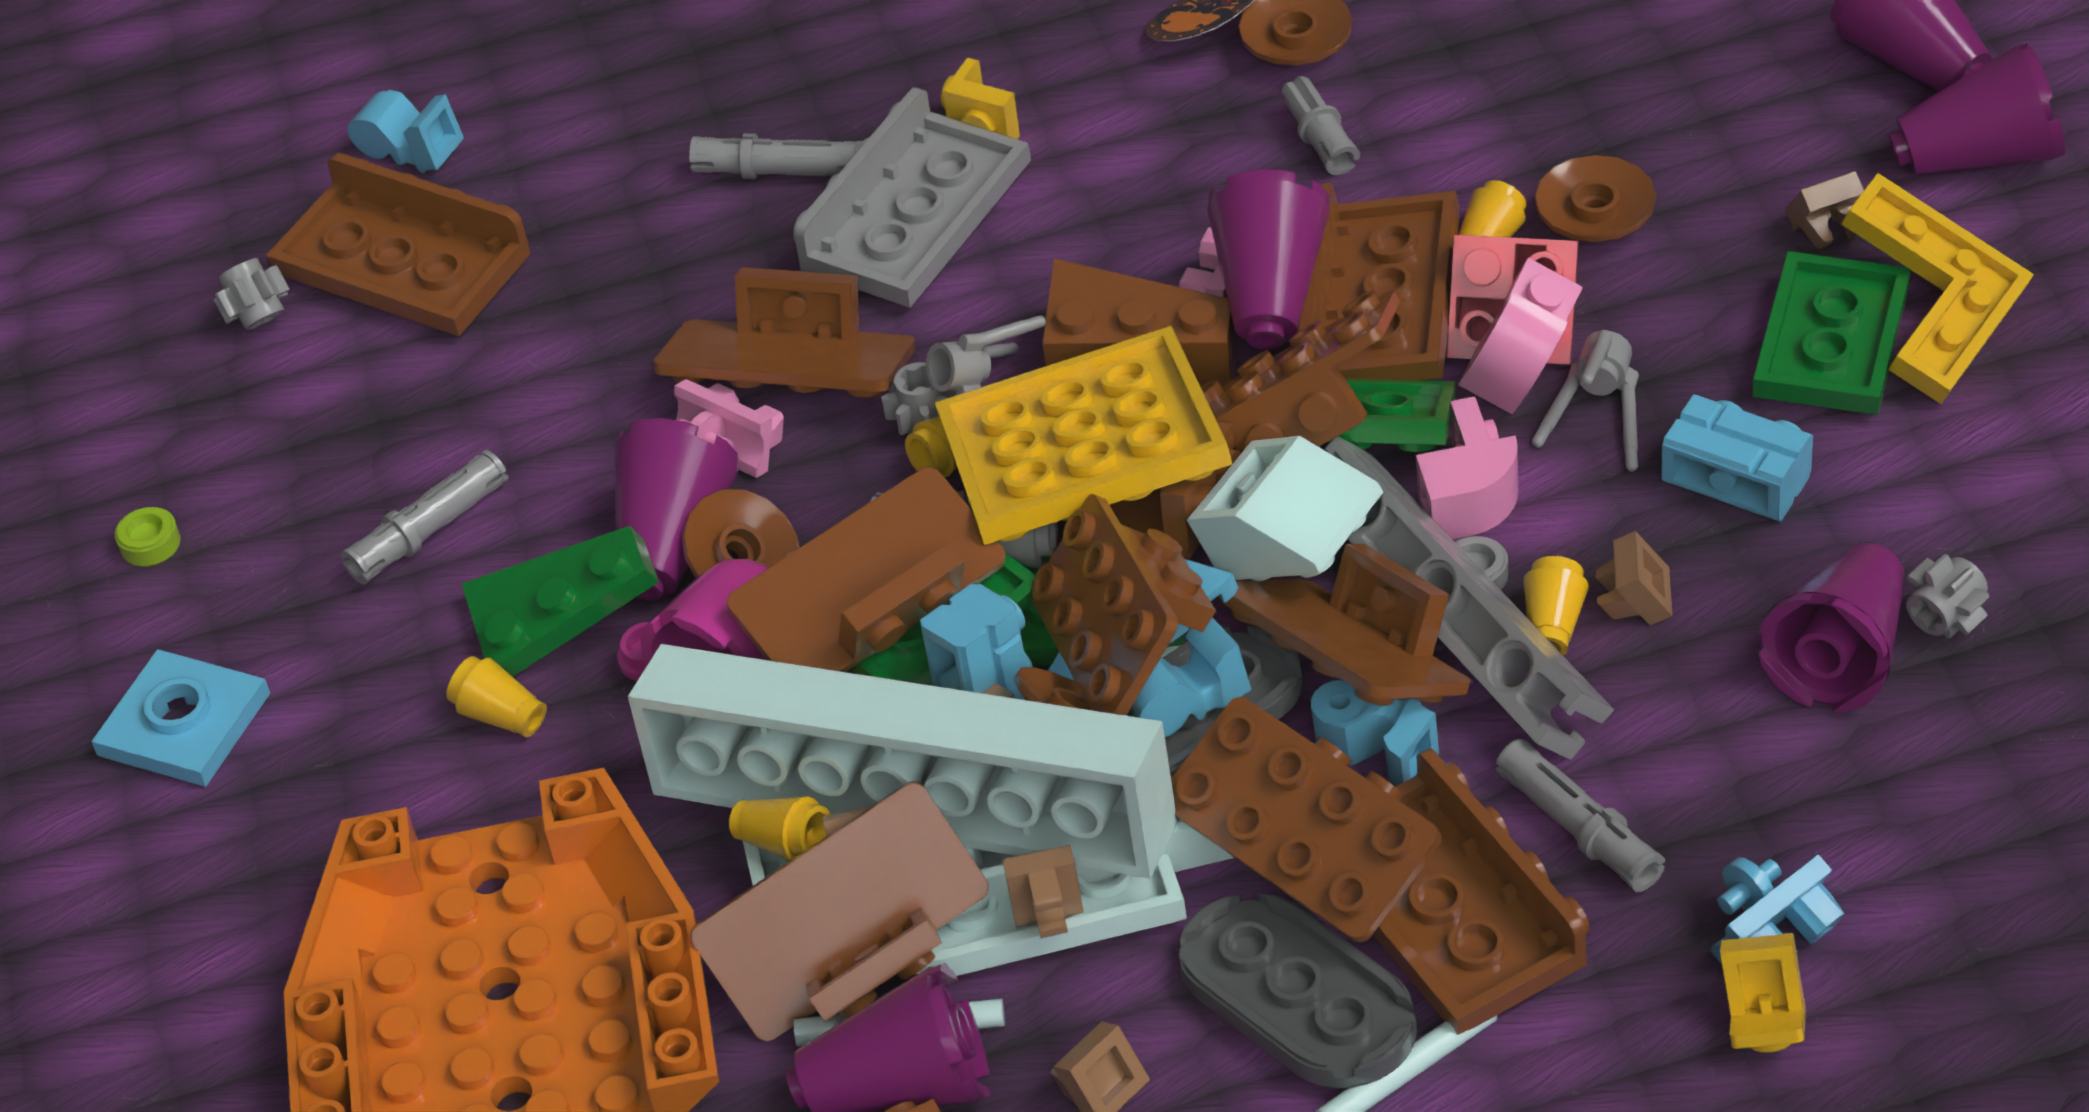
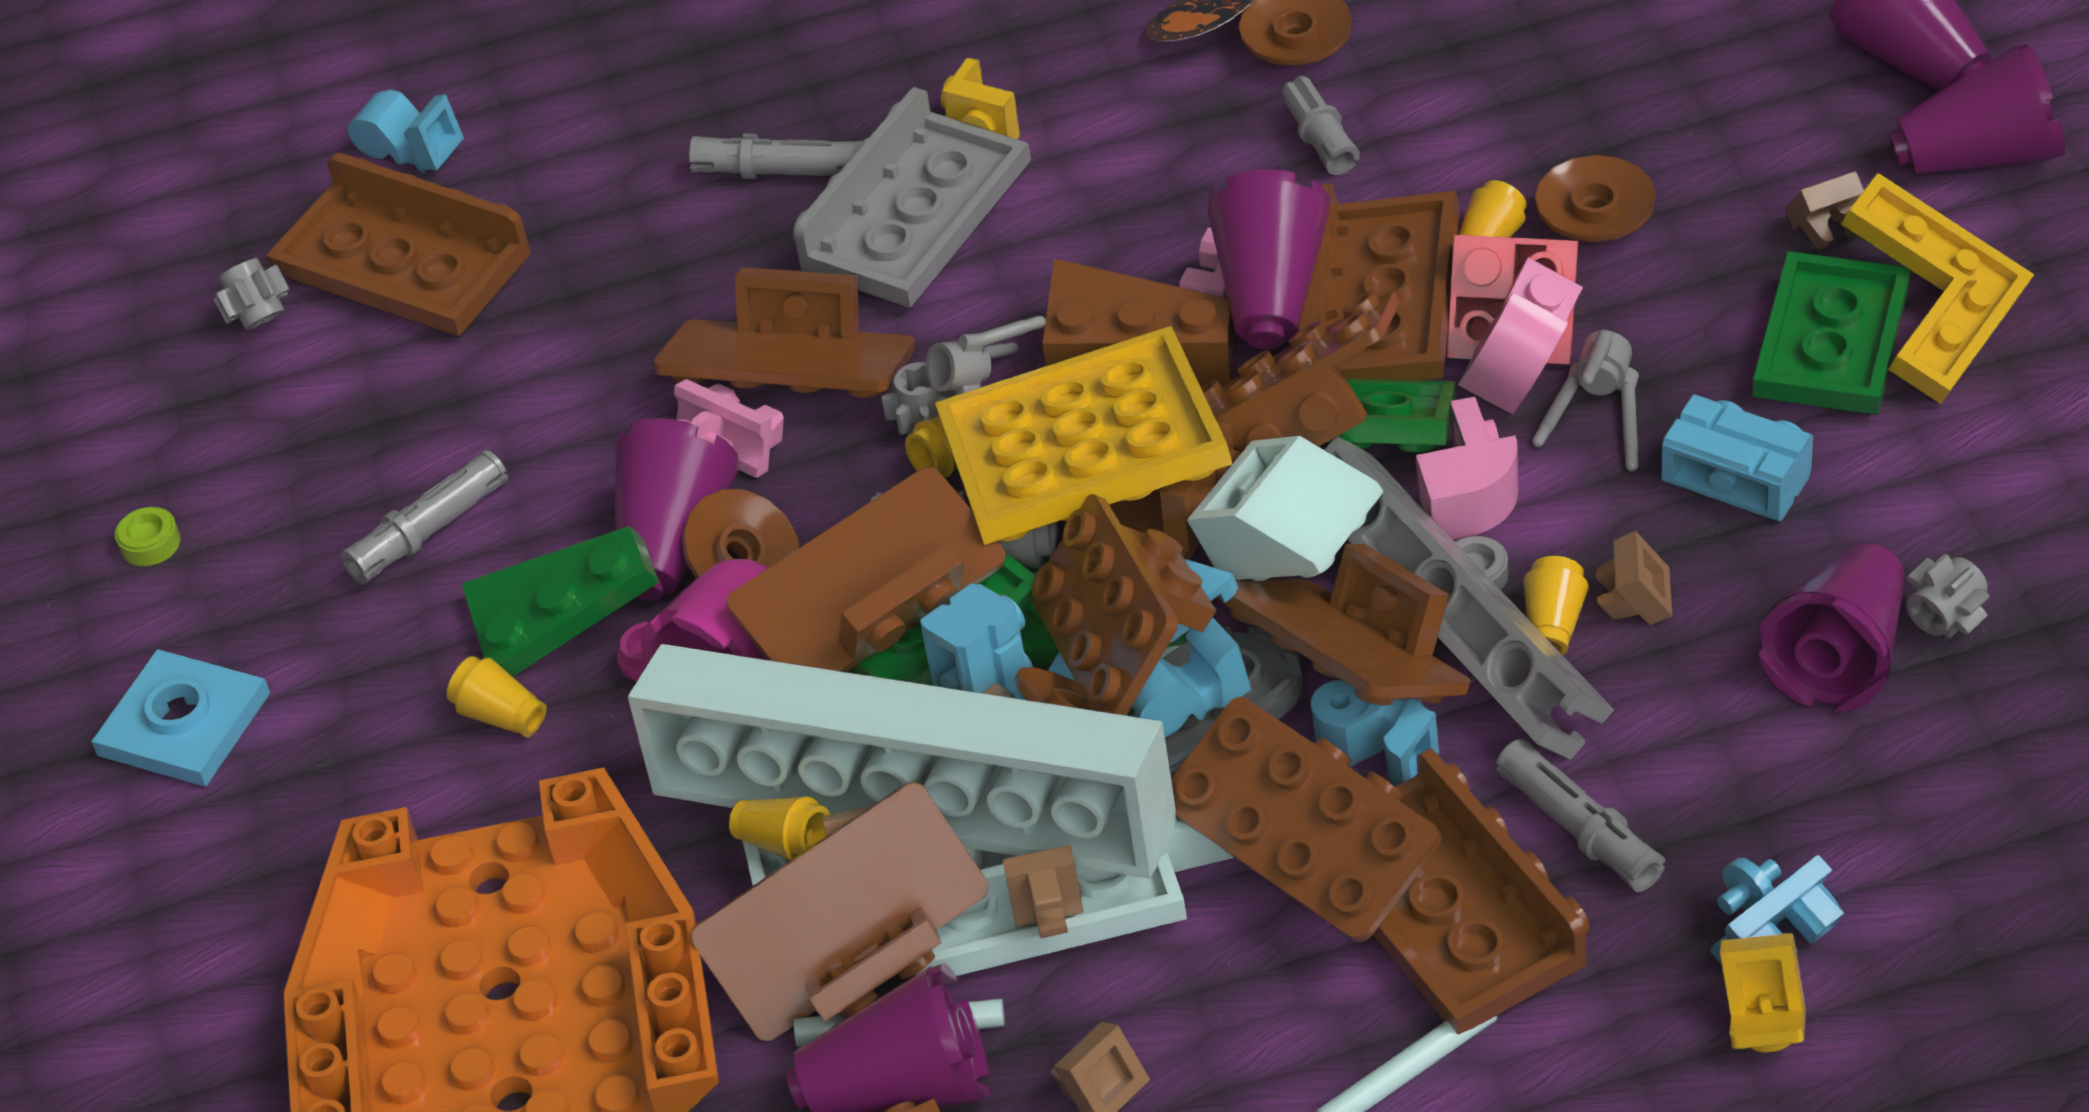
(1298, 990): dark grey tile -> none

